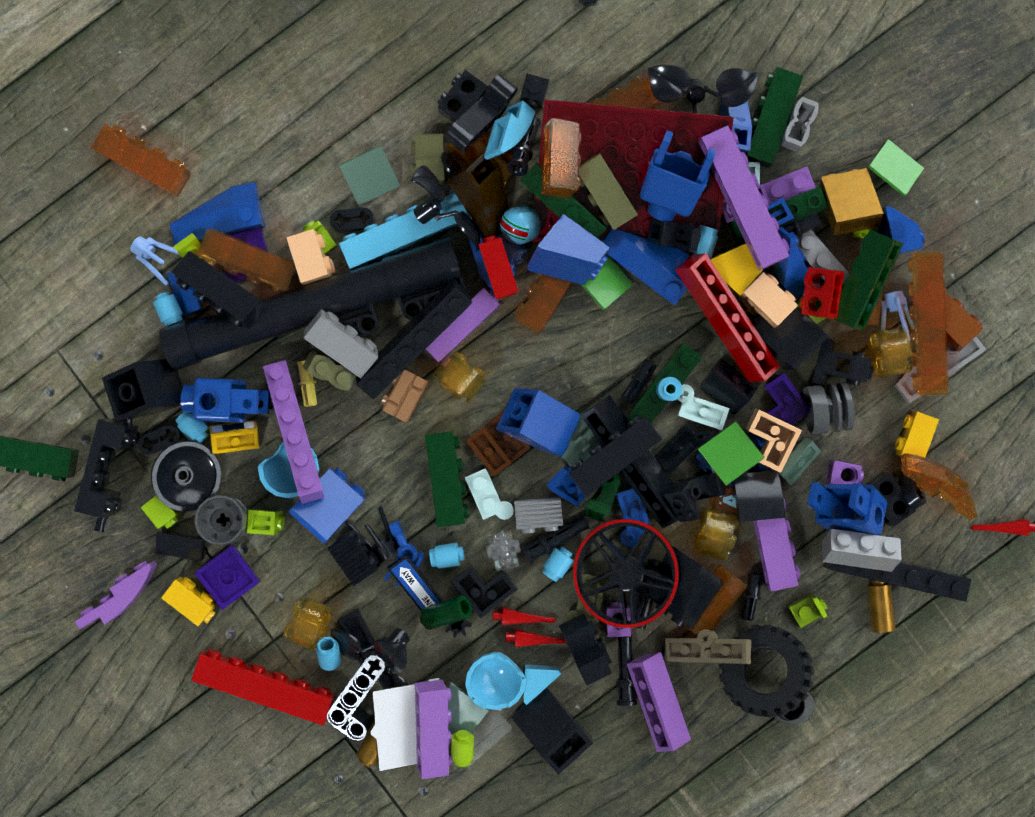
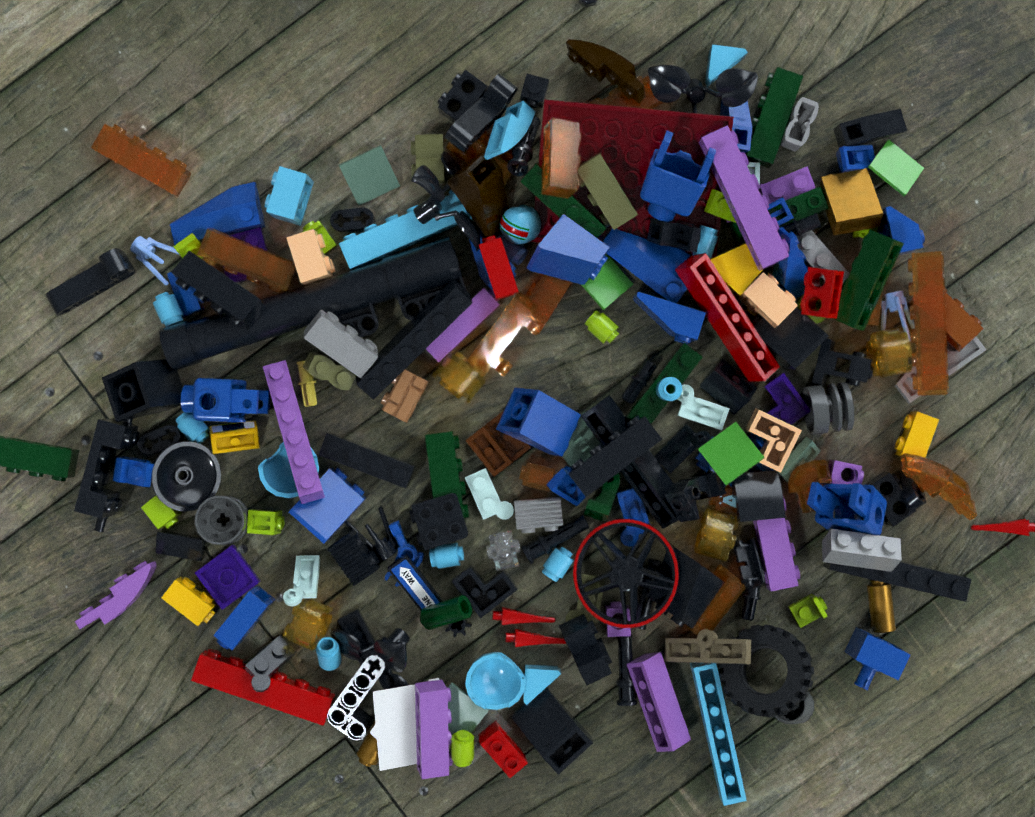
(110, 271): none -> black beam
(133, 471): none -> blue brick
(244, 618): none -> blue brick
(268, 662): none -> hinge
(289, 195): none -> medium azure brick
(305, 580): none -> light aqua hinge
(367, 460): none -> black brick
(438, 521): none -> black bracket
(501, 334): none -> clear orange brick
(502, 749): none -> red brick
(536, 475): none -> clear orange brick
(602, 327): none -> lime brick
(603, 63): none -> dark brown slope
(675, 319): none -> blue slope
(718, 206): none -> lime bracket
(718, 733): none -> medium azure brick
(721, 59): none -> medium azure slope
(752, 573): none -> black hinge
(803, 476): none -> clear orange brick
(854, 157): none -> blue slope
(870, 128): none -> black slope
(875, 656): none -> blue brick

